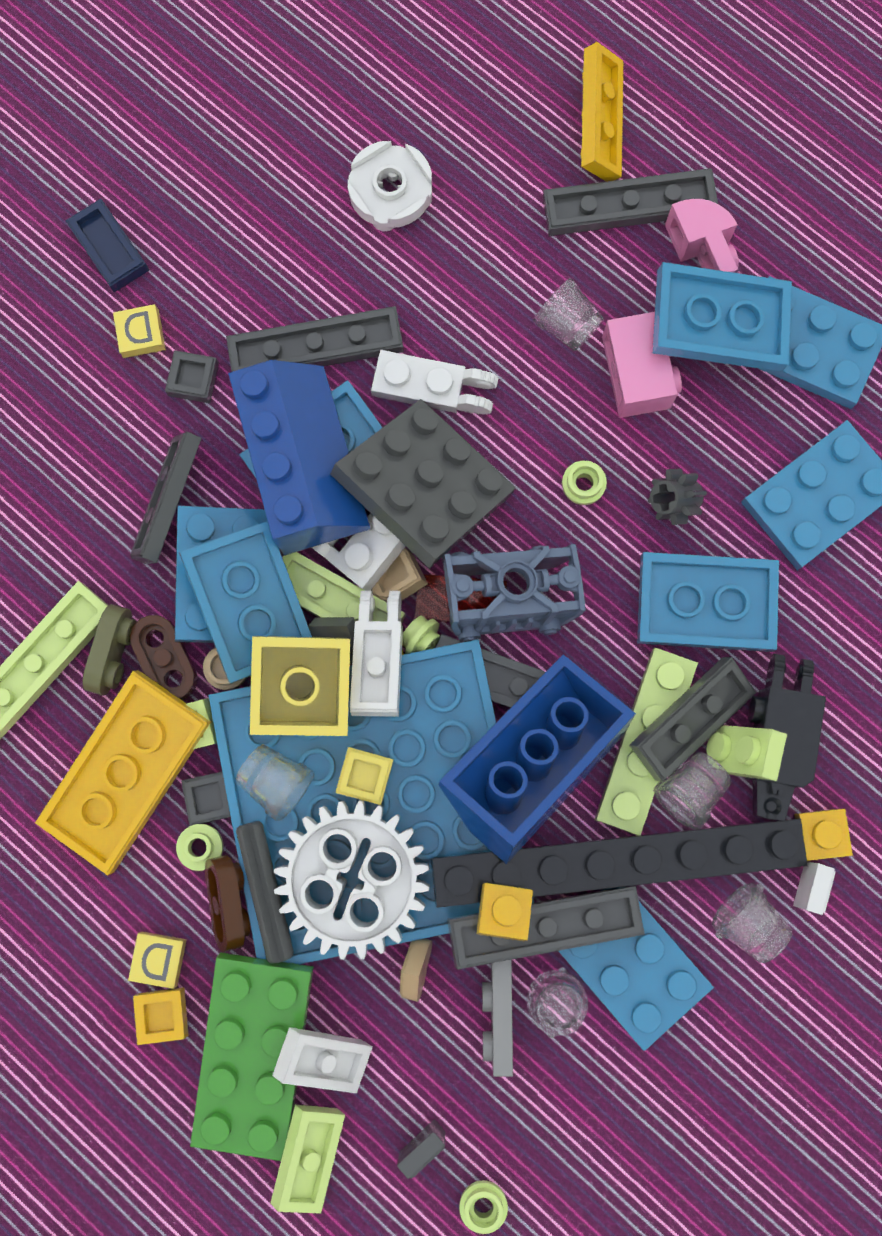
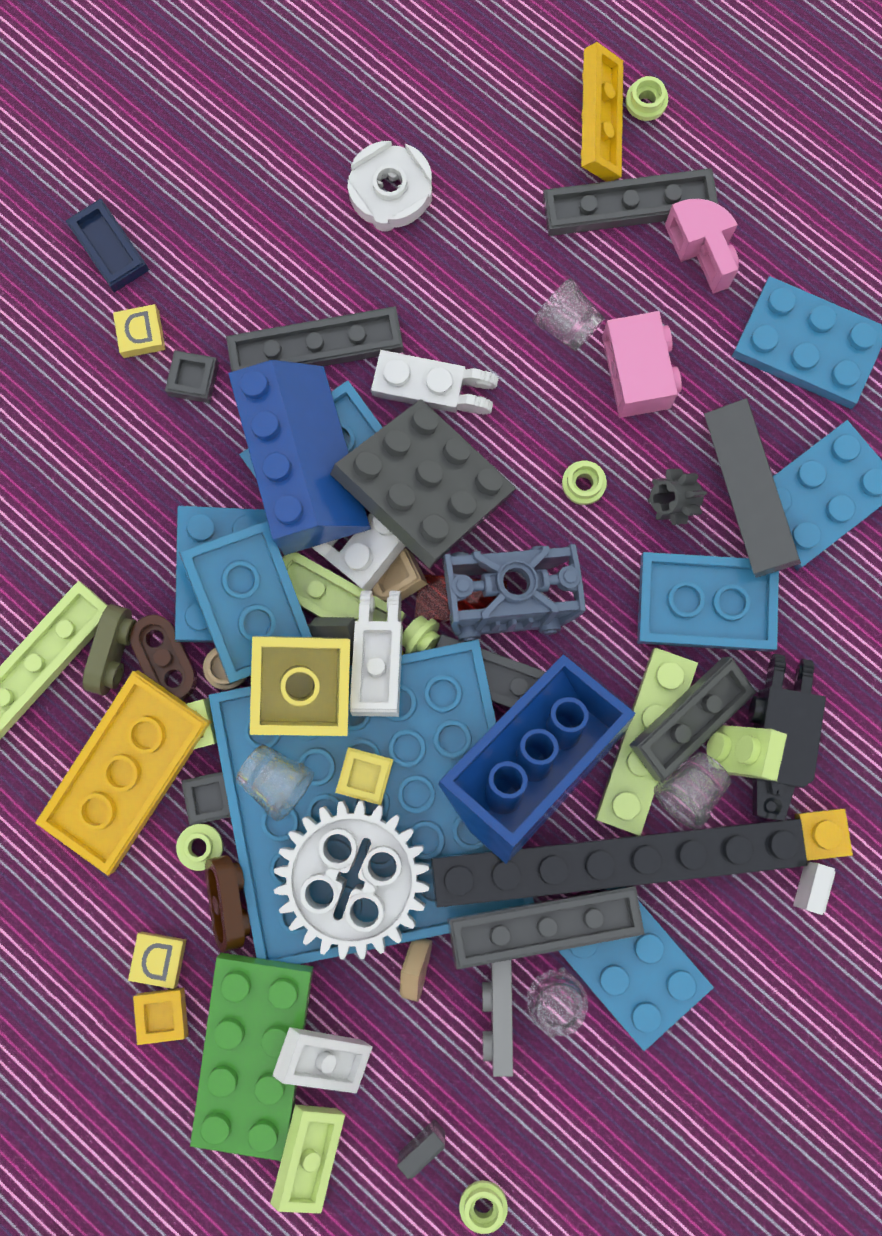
(165, 498): dark grey tile -> none
(262, 885): dark grey axle -> none
(504, 912): yellow plate -> none
(647, 88): none -> yellowish green plate
(722, 317): dark azure plate -> none
(752, 489): none -> dark grey tile
(752, 923): clear piece -> none

